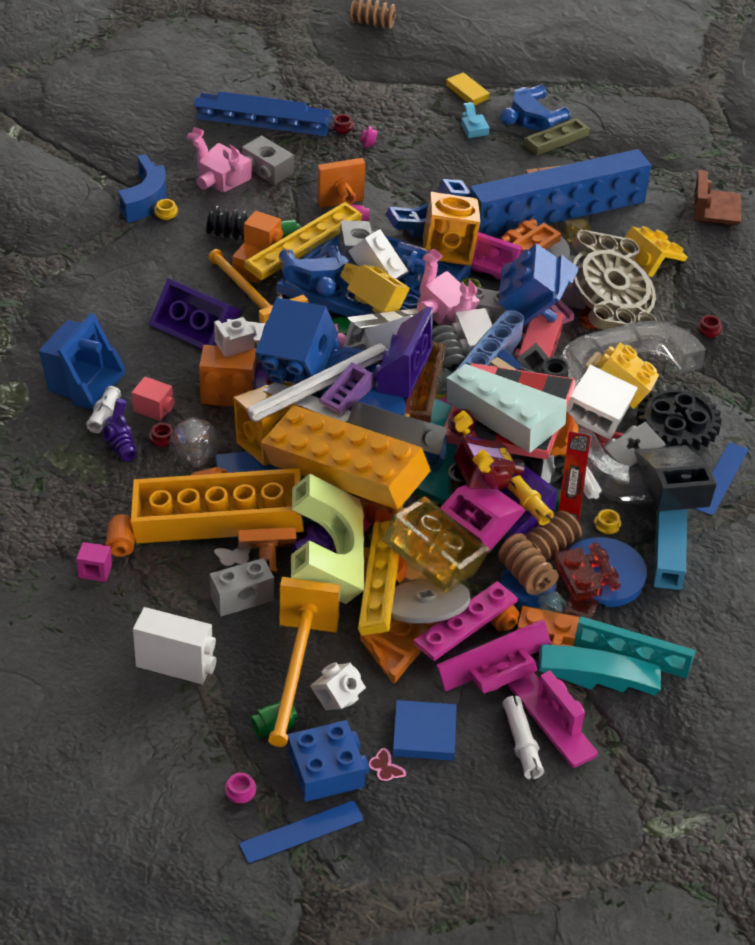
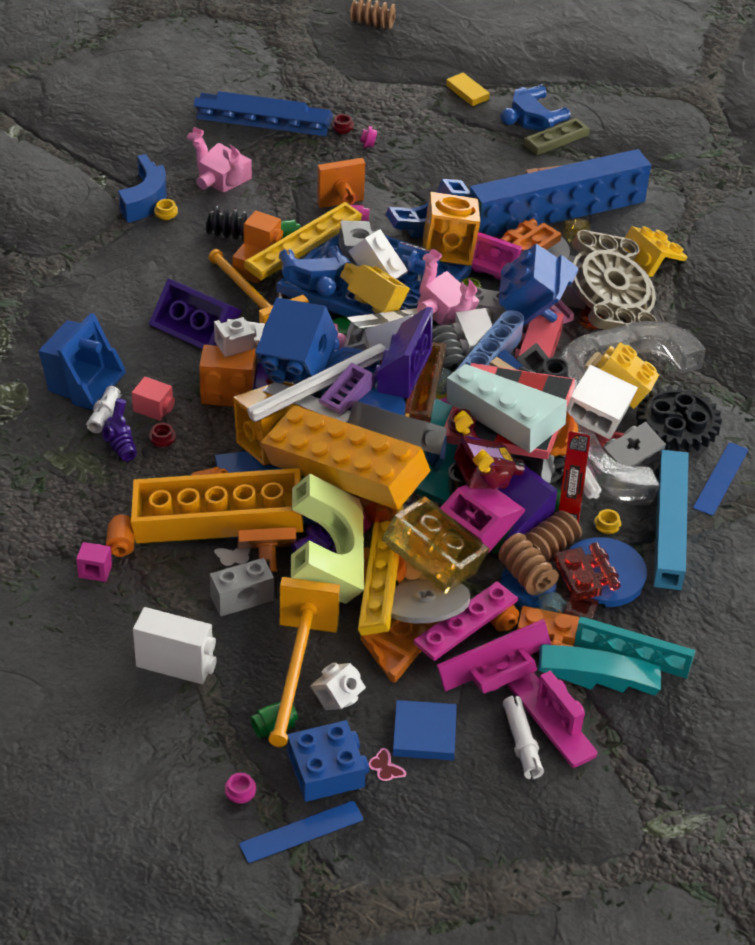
(194, 441): clear plant -> none
(269, 160): light grey brick -> none
(473, 124): medium azure plate -> none
(530, 500): yellow pin -> none
(676, 478): black slope -> none
(709, 326): dark red plate -> none
(715, 205): copper bracket -> none

